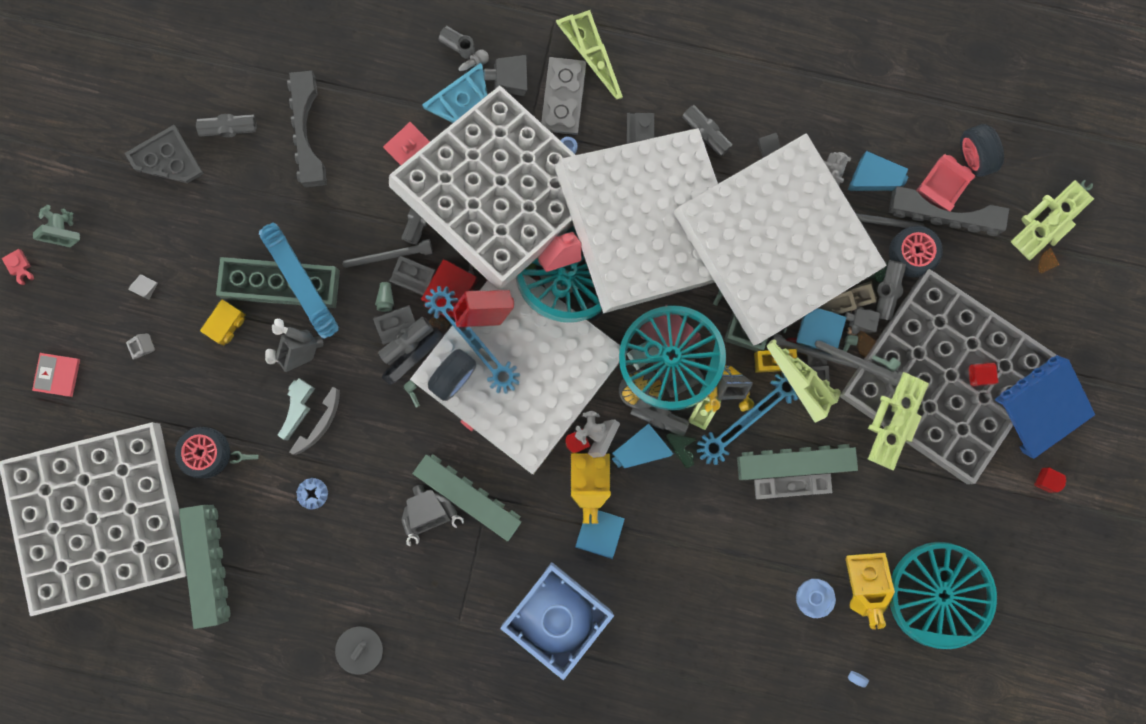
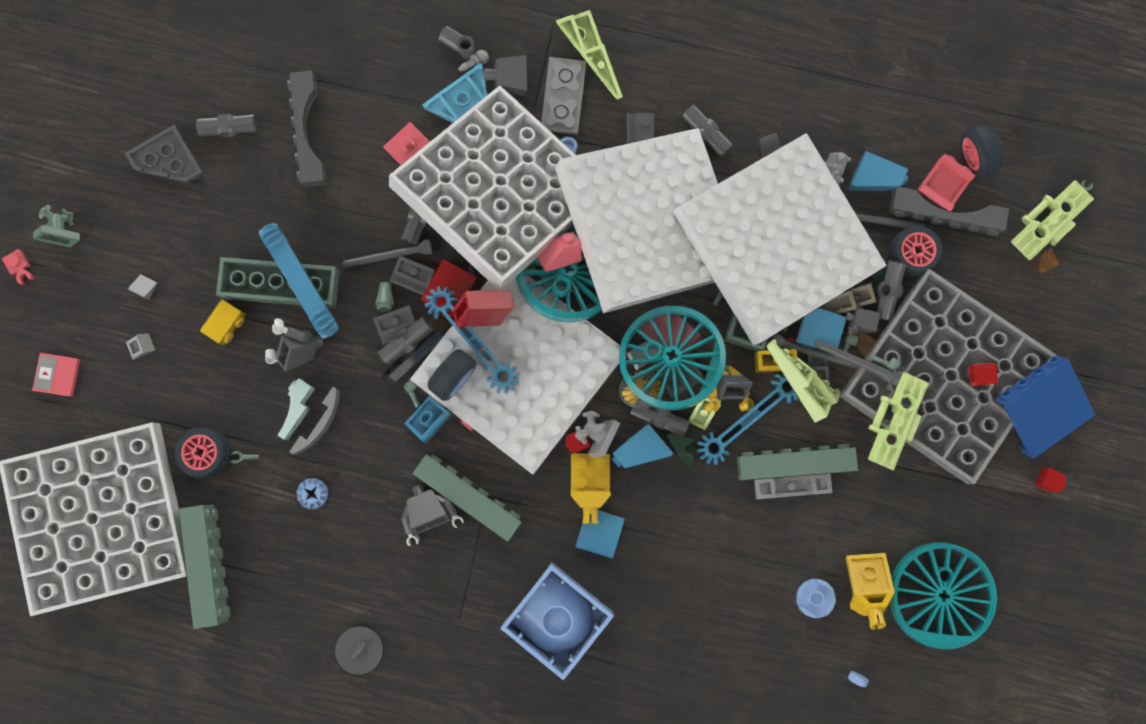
(428, 419): none -> dark azure slope

